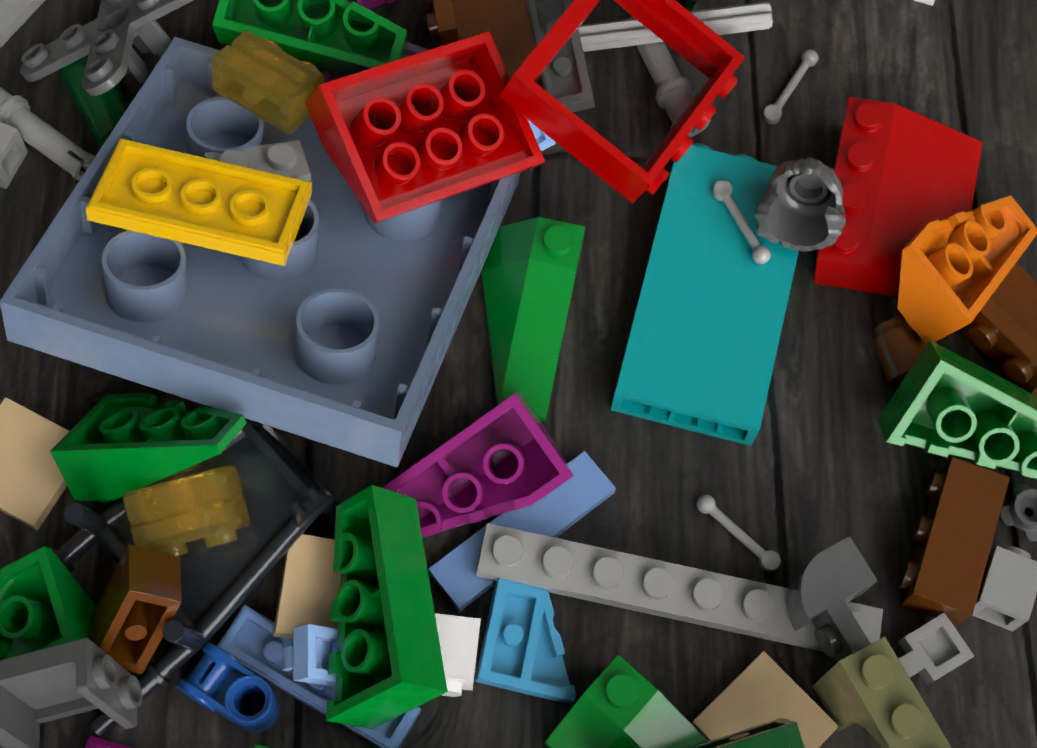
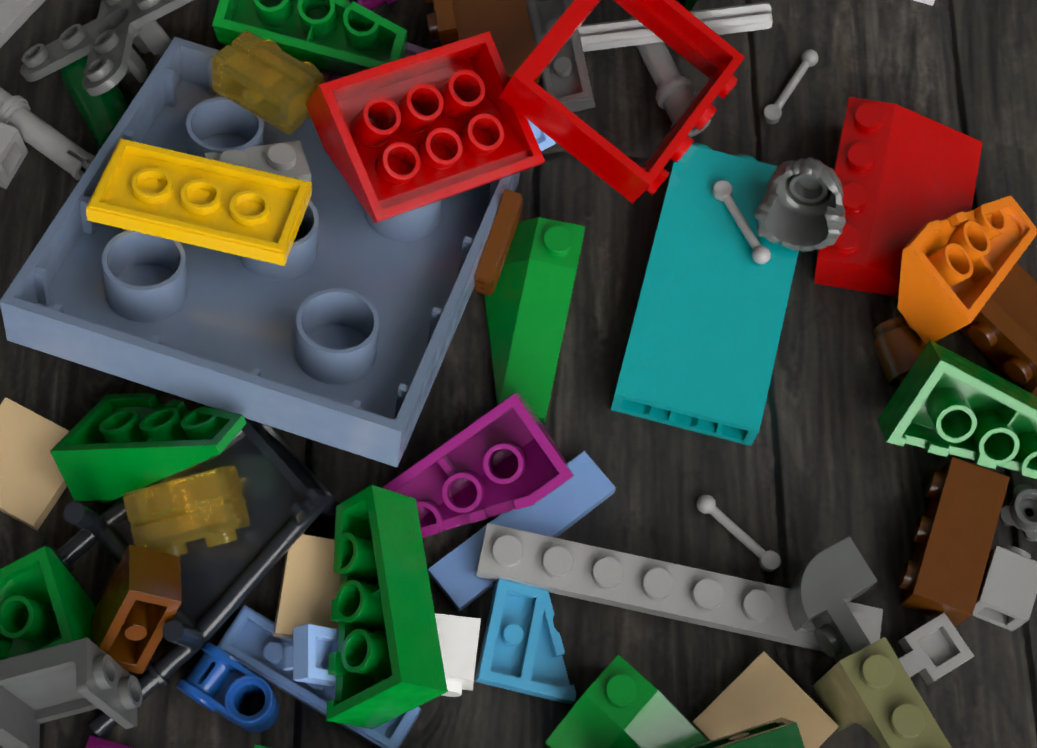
(498, 242): none -> reddish brown tile

